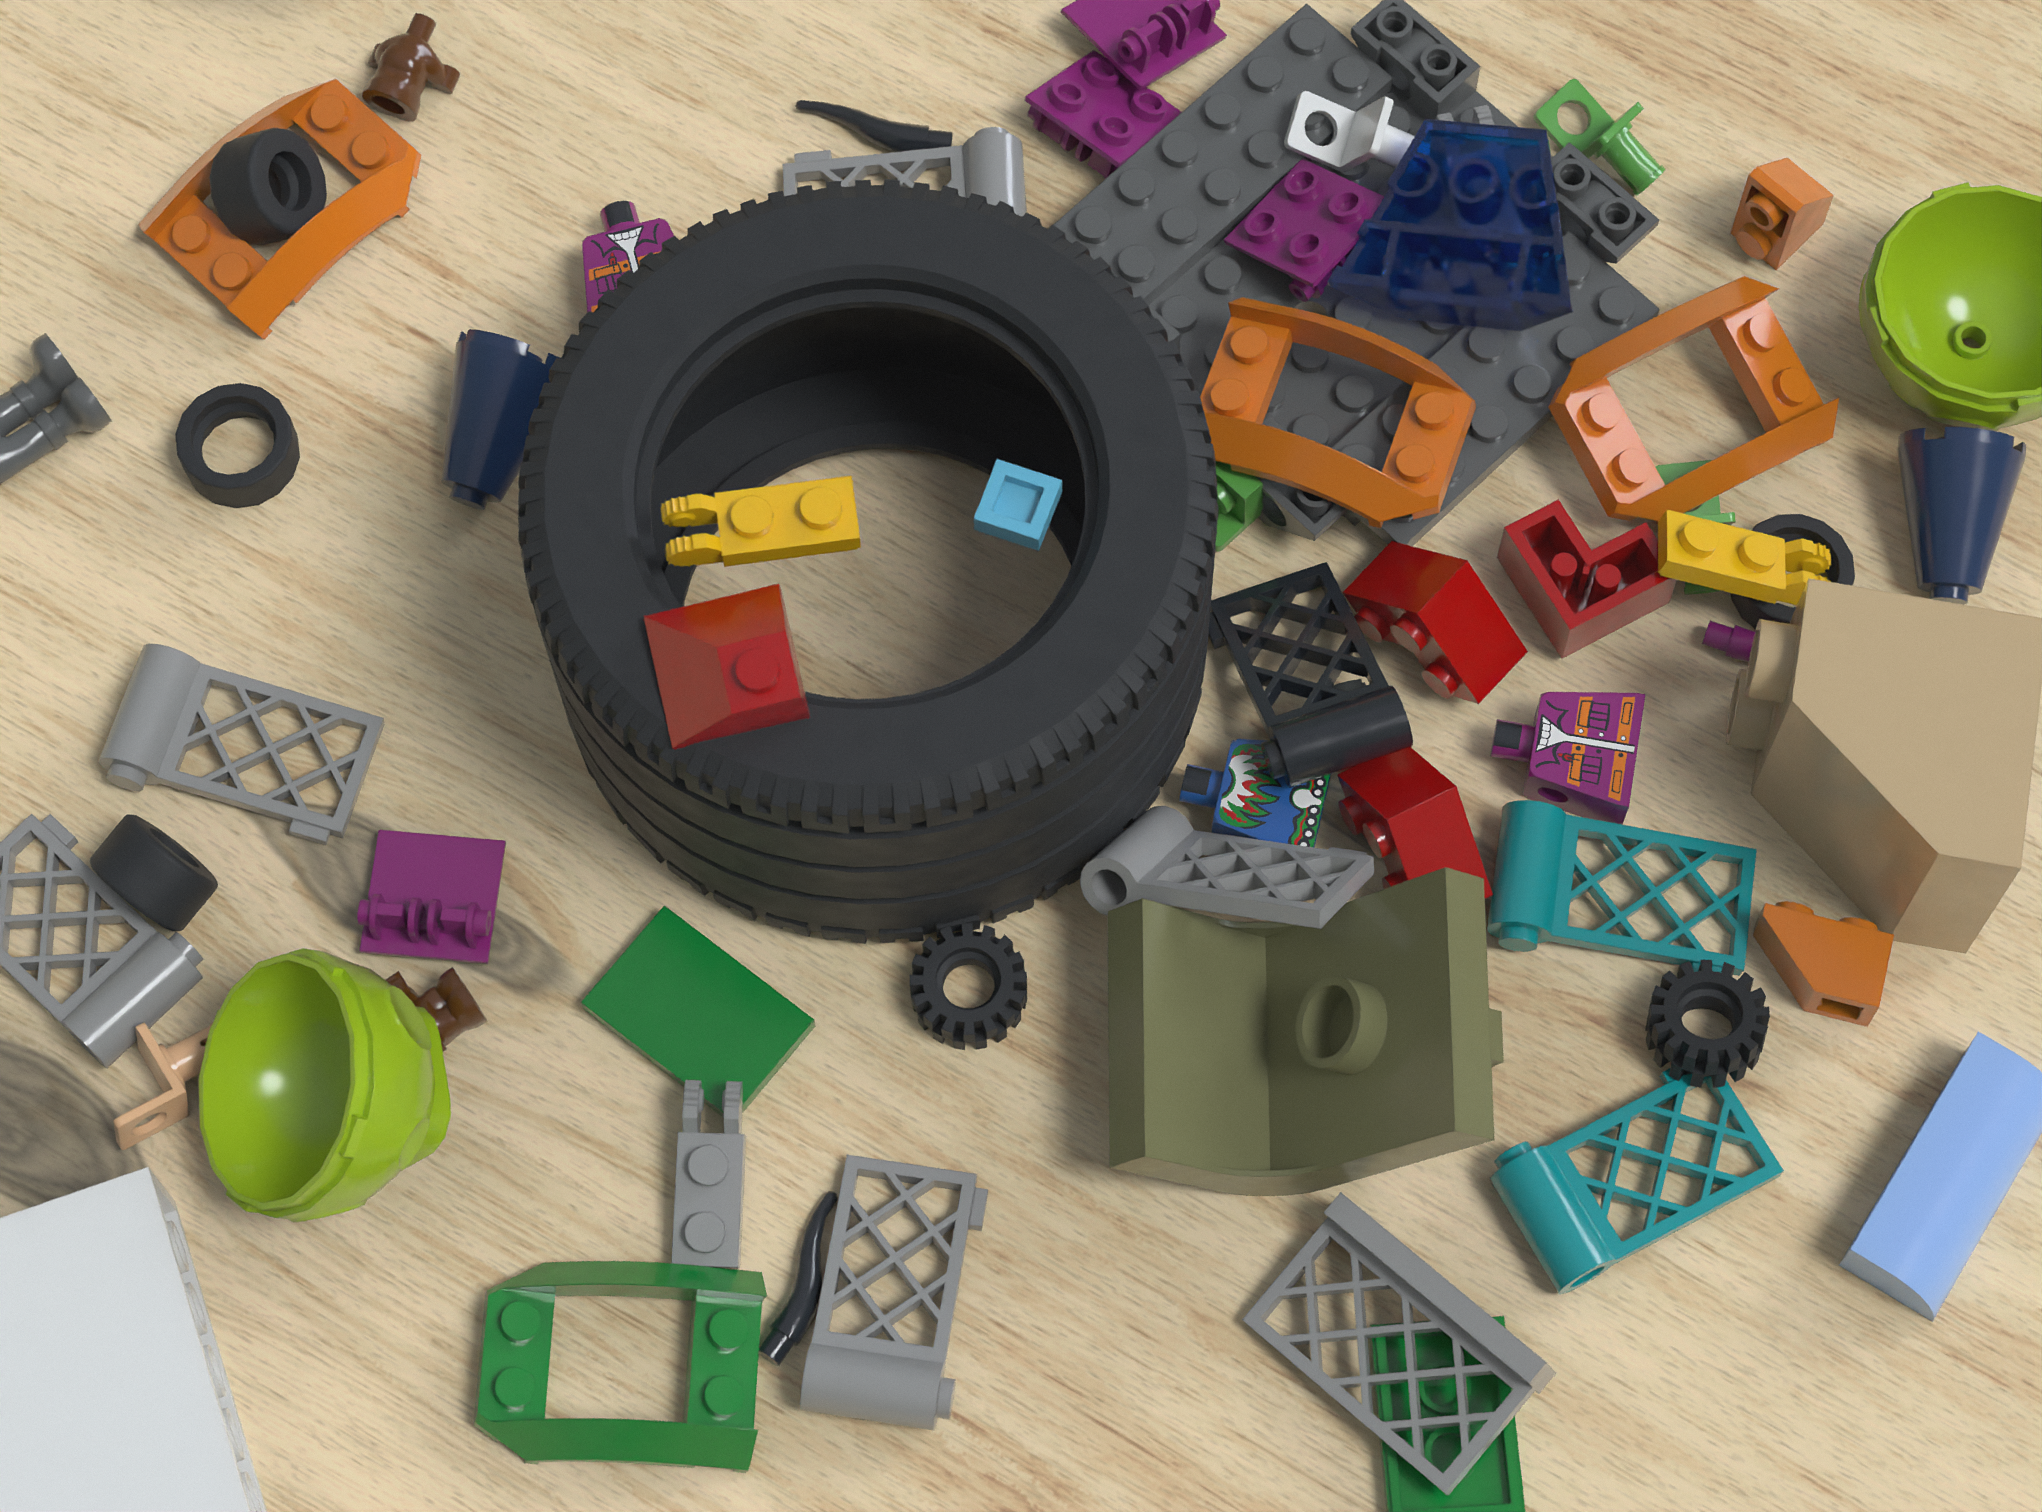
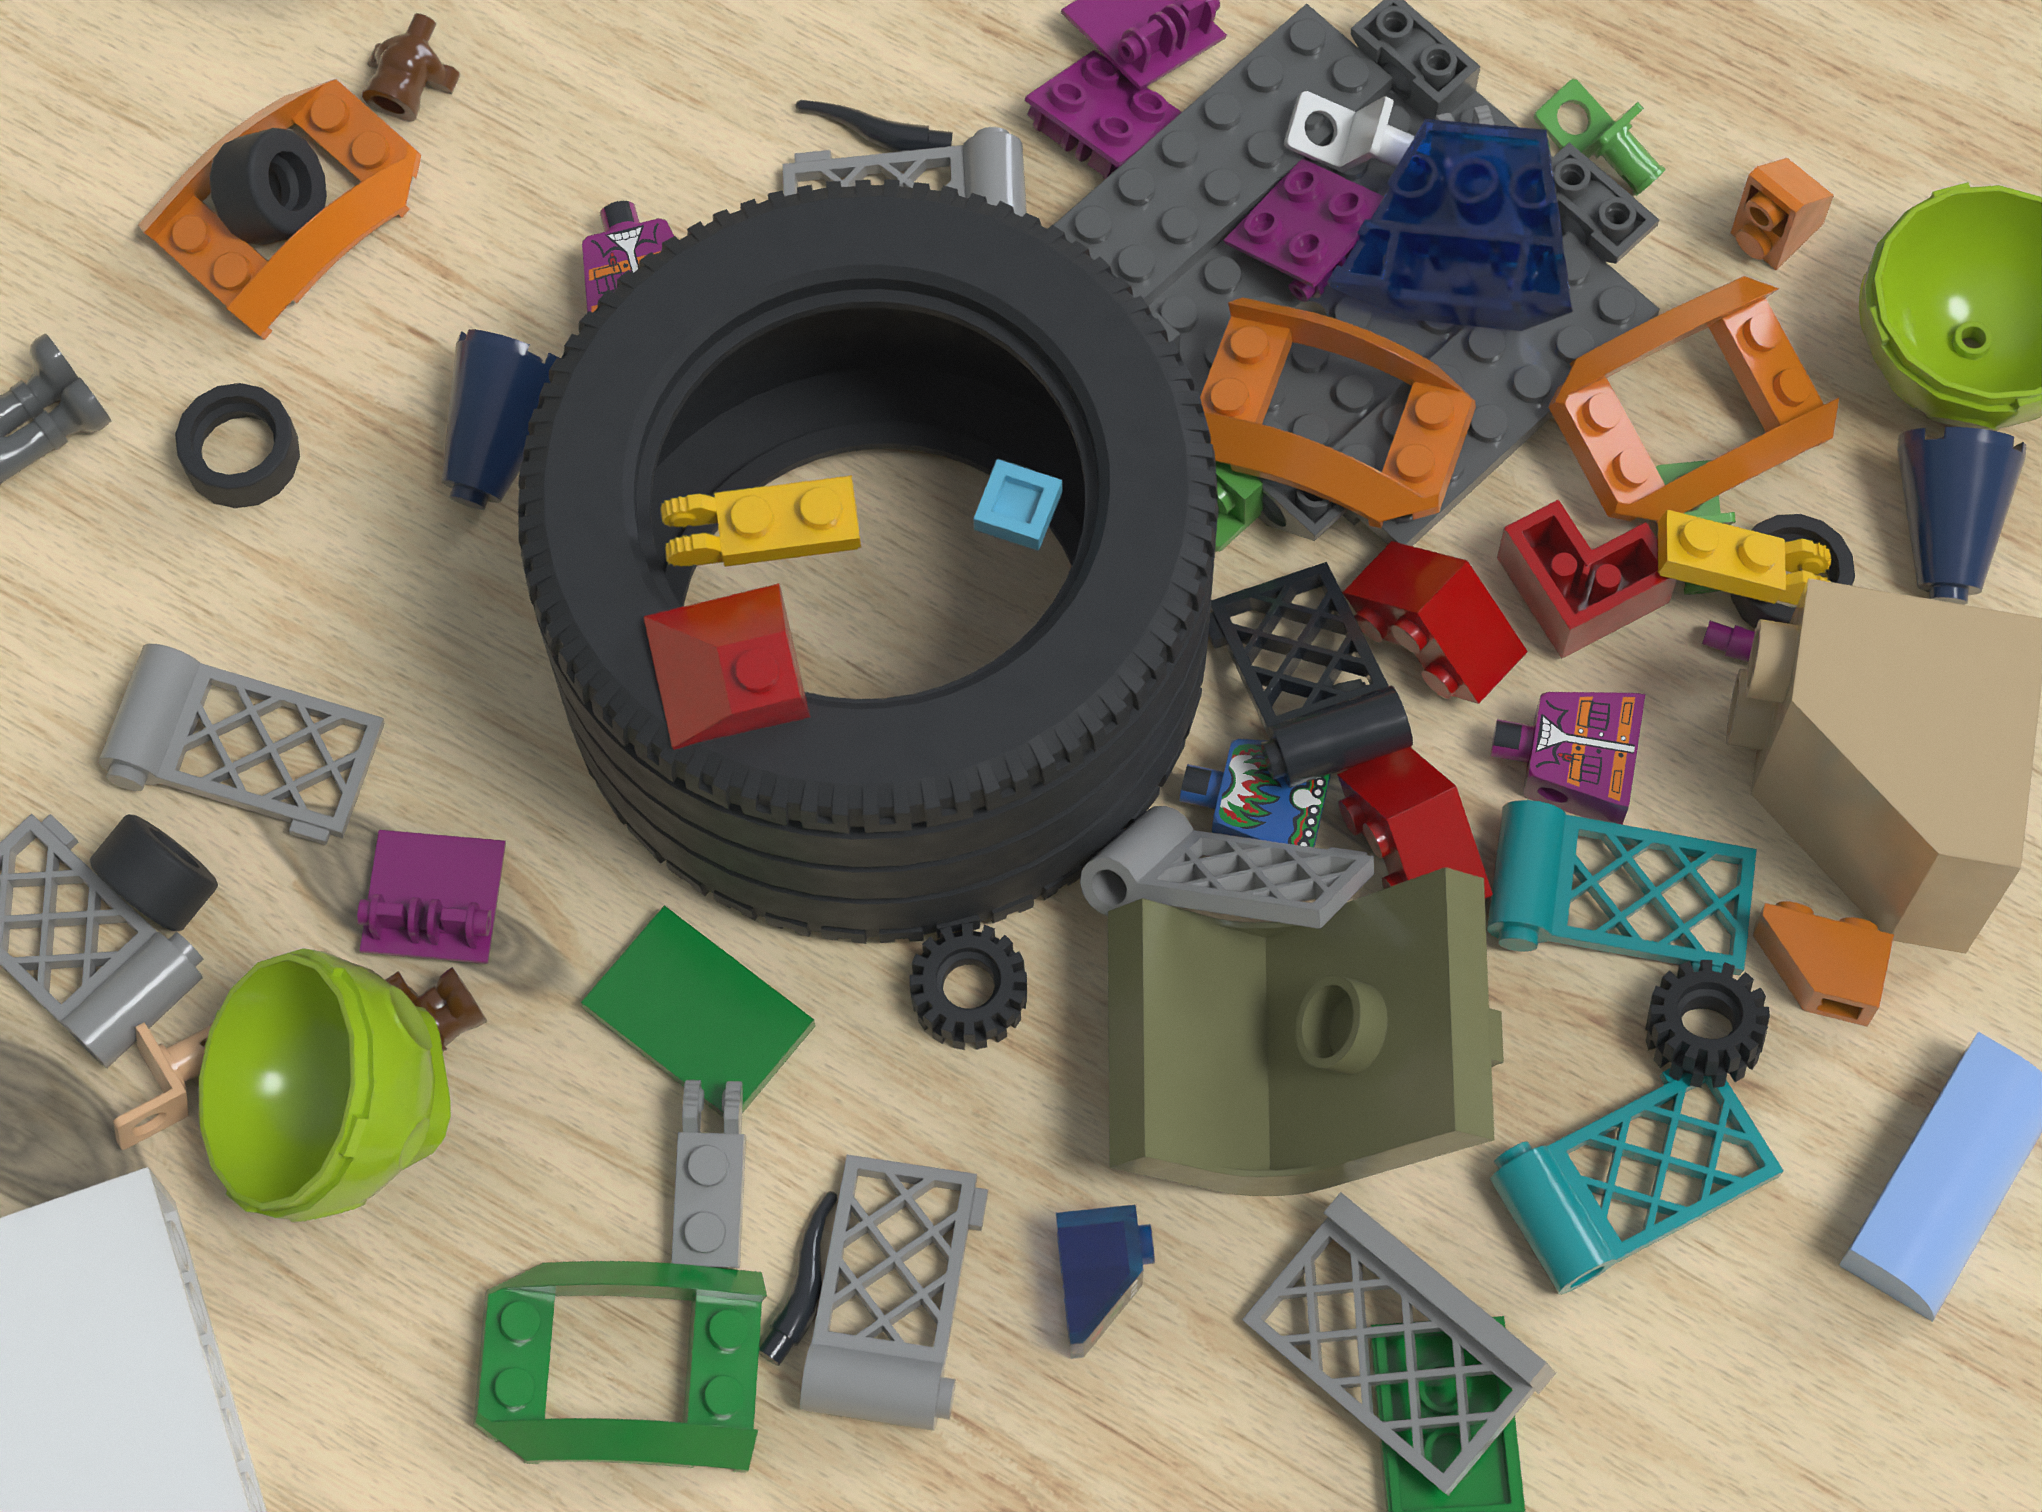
(1100, 1268): none -> clear blue slope

